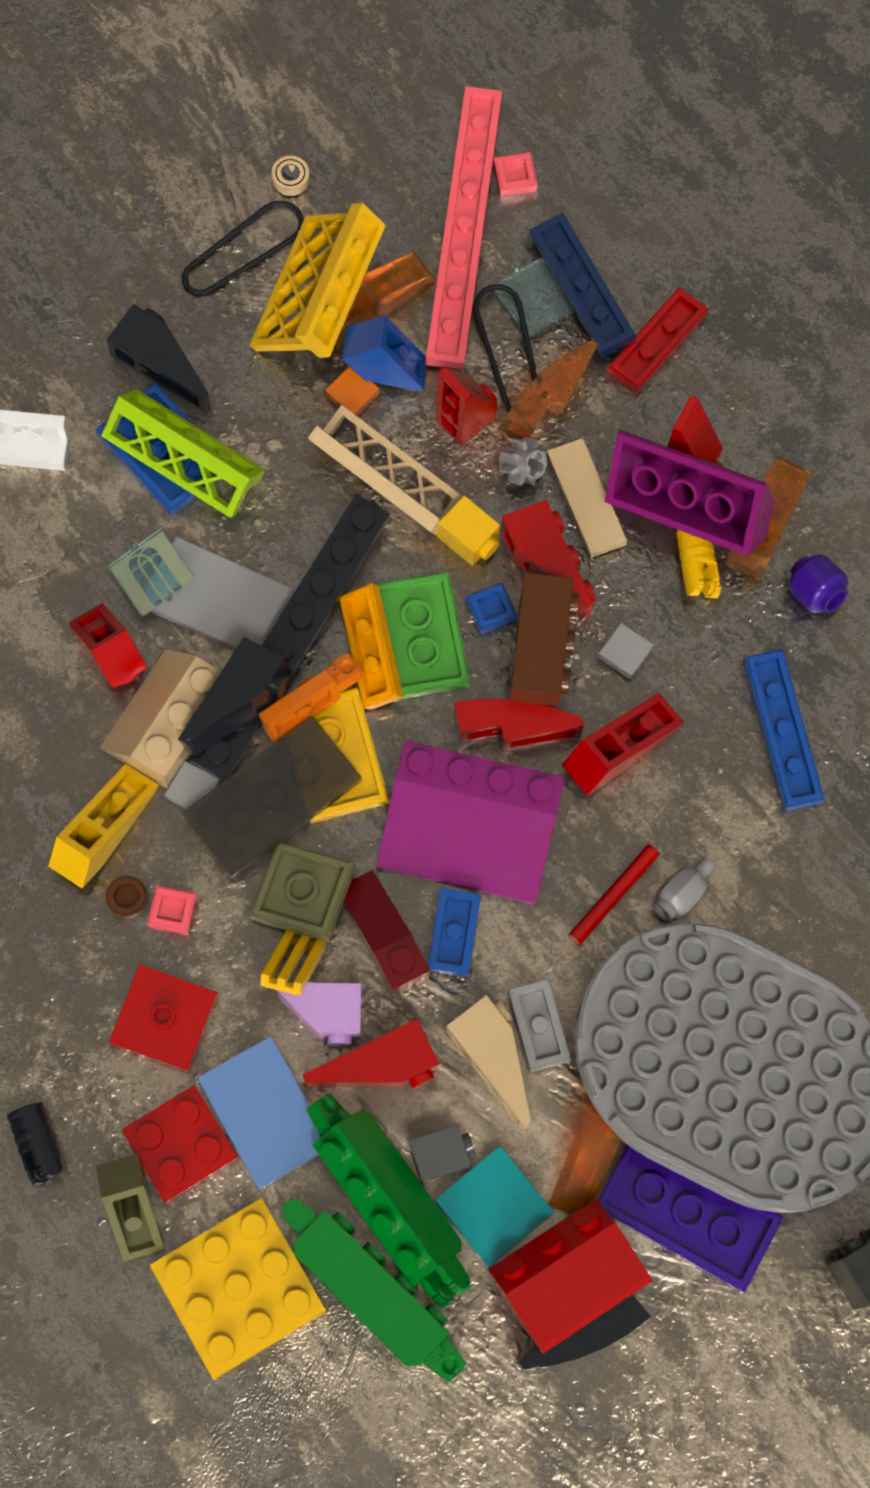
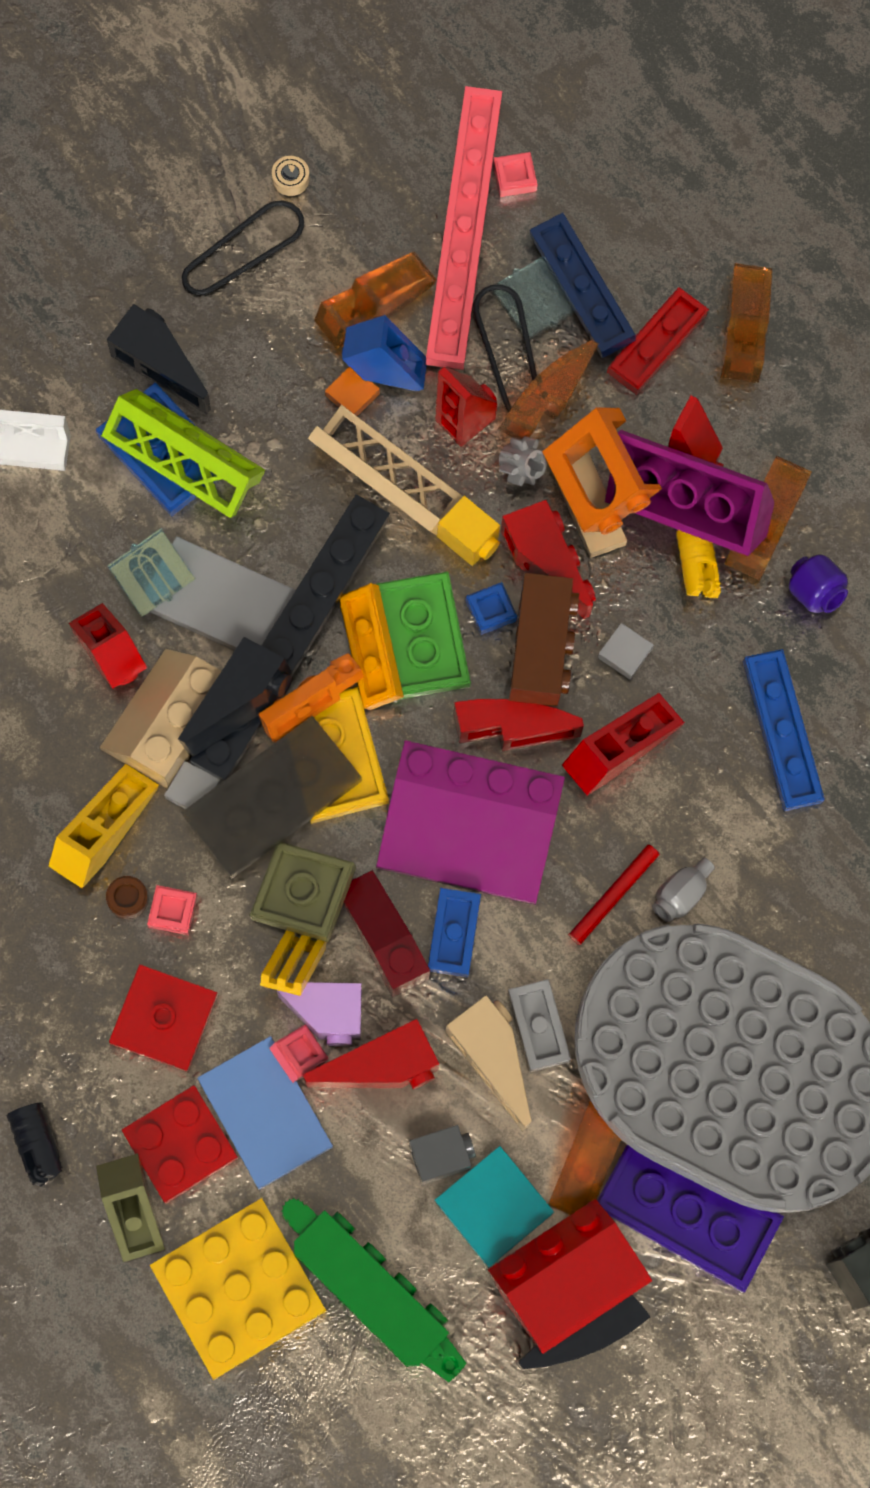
(298, 1053): none -> coral tile
(331, 290): yellow fence -> none
(390, 1199): green hinge -> none
(631, 492): none -> orange panel
(746, 323): none -> clear orange slope

